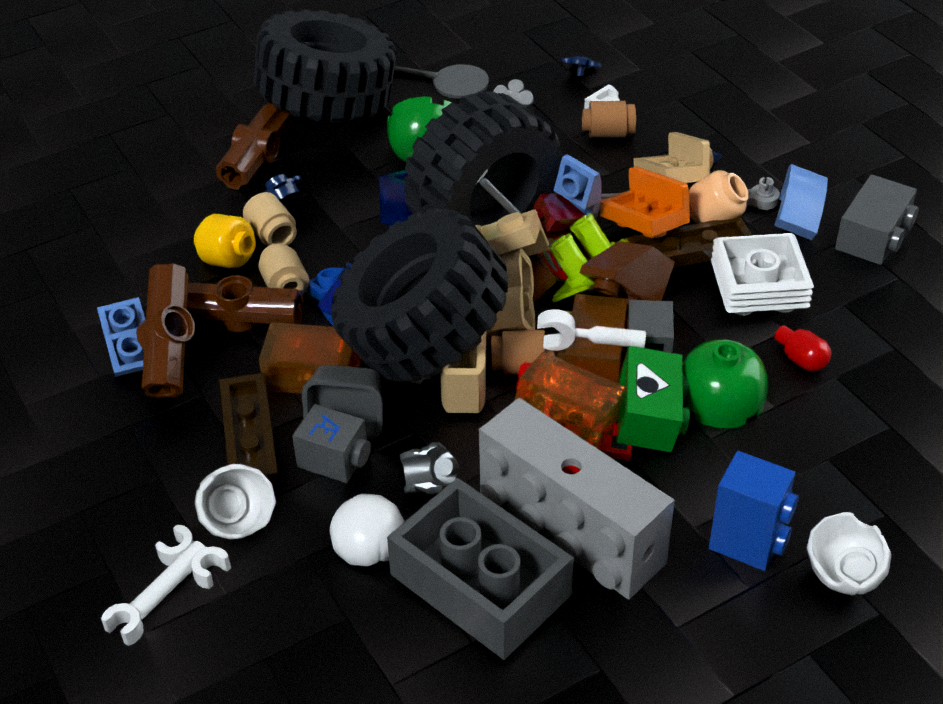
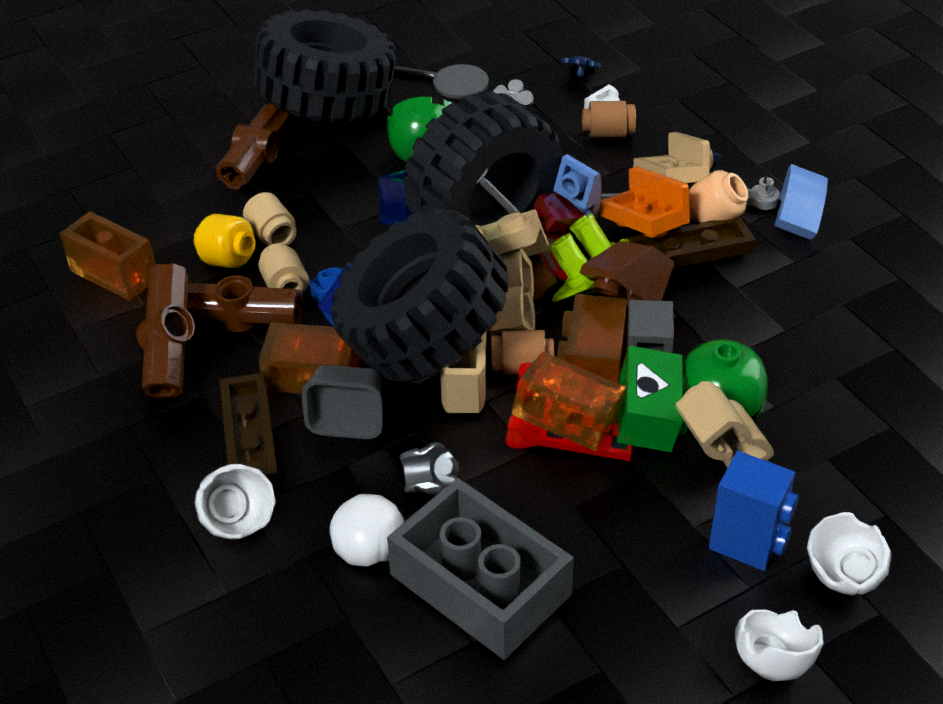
(108, 255): none -> clear orange brick
(119, 329): medium blue slope -> none
(181, 560): white bar -> none
(284, 188): dark blue plate -> none
(331, 443): dark grey brick -> none
(575, 497): light grey brick -> none
(598, 334): white piece -> none
(721, 424): none -> tan brick
(761, 273): white brick -> none
(777, 644): none -> white hair
(804, 348): red cylinder -> none
(877, 219): dark grey brick -> none

